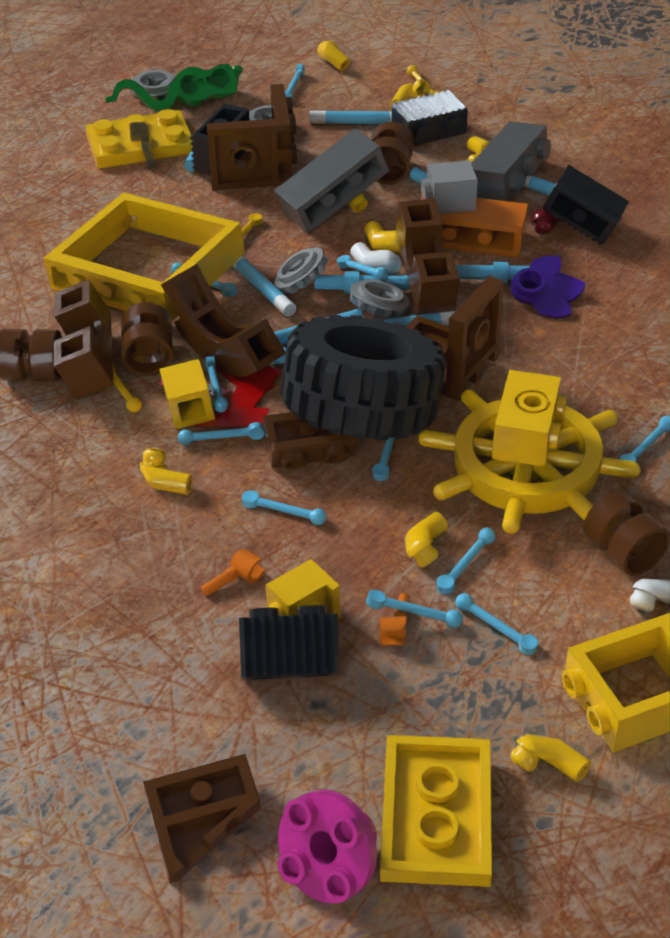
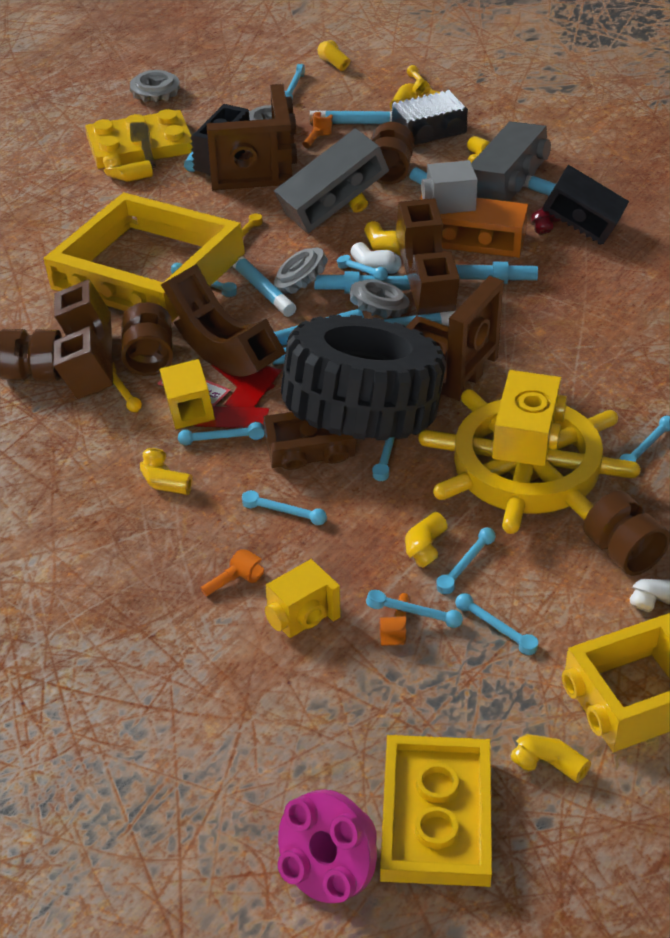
(126, 172): none -> yellow arm
(189, 87): green animal -> none
(199, 810): reddish brown wing -> none
(220, 403): medium azure hinge -> none
(289, 645): black brick -> none
(321, 126): none -> orange hand
(550, 288): dark purple plate -> none

